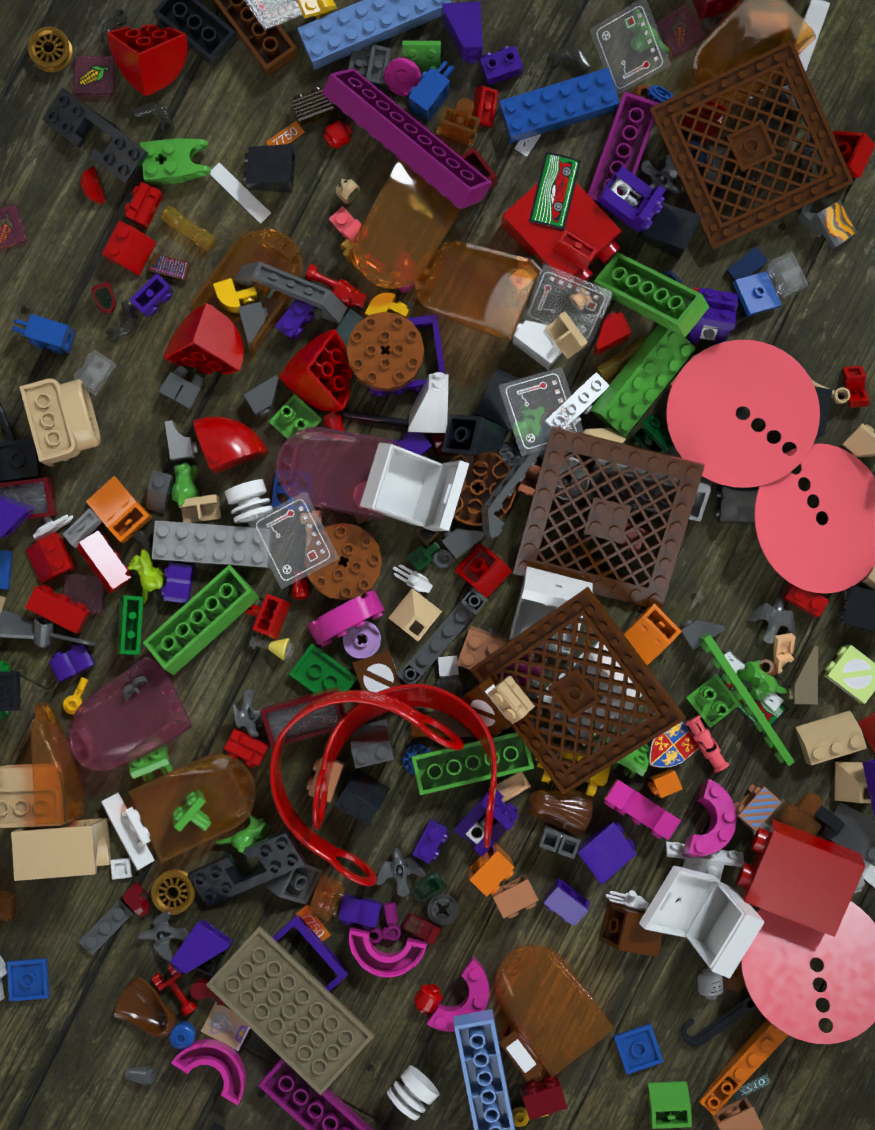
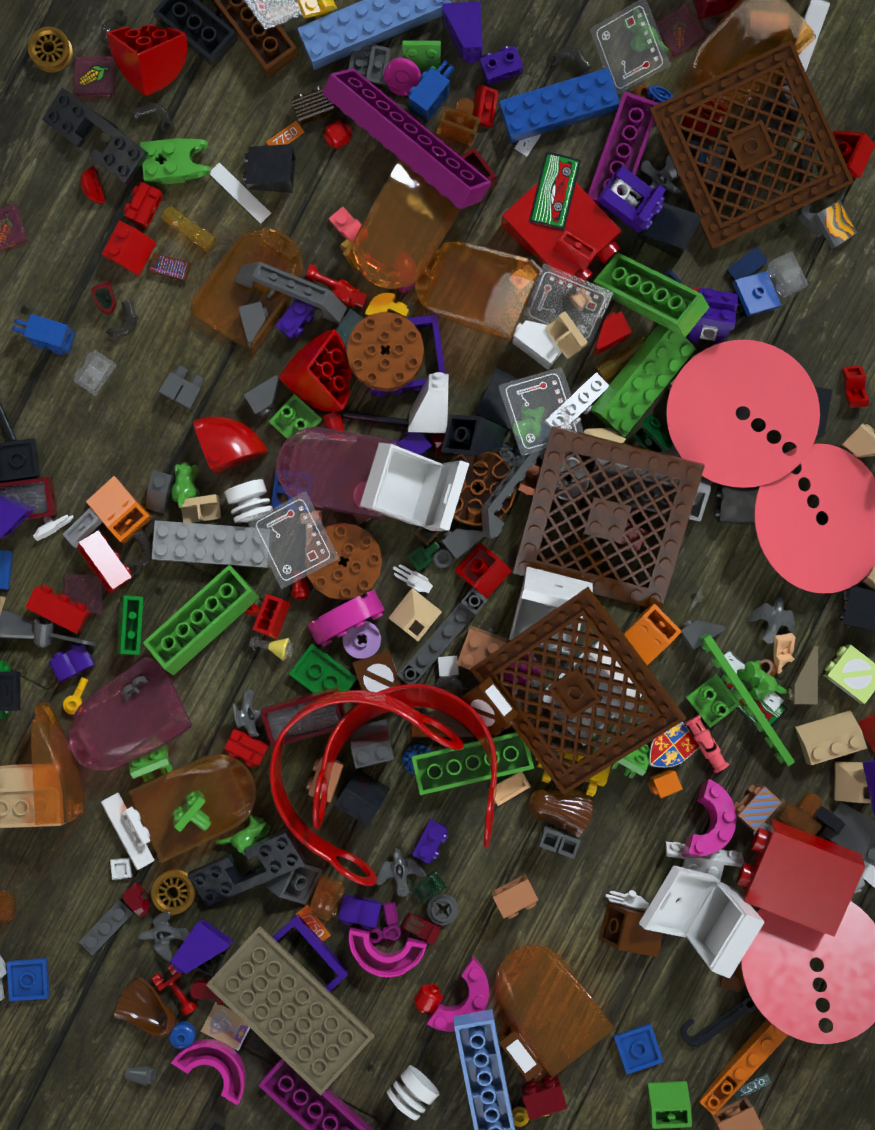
(50, 558): red slope -> none
(60, 419): tan brick -> none
(61, 850): tan piece -> none
(150, 577): lime animal -> none
(152, 296): dark purple brick -> none
(178, 583): dark purple brick -> none
(179, 446): light grey arch -> none
(206, 342): red brick -> none
(230, 299): yellow brick -> none
(347, 190): tan rock -> none
(491, 869): orange brick -> none
(503, 813): dark purple brick -> none
(511, 700): tan brick -> none
(566, 902): dark purple brick -> none
(606, 851): dark purple slope -> none
(641, 810): dark pink brick -> none
(710, 984): light grey head -> none
(807, 601): red brick -> none
(840, 391): tan brick -> none

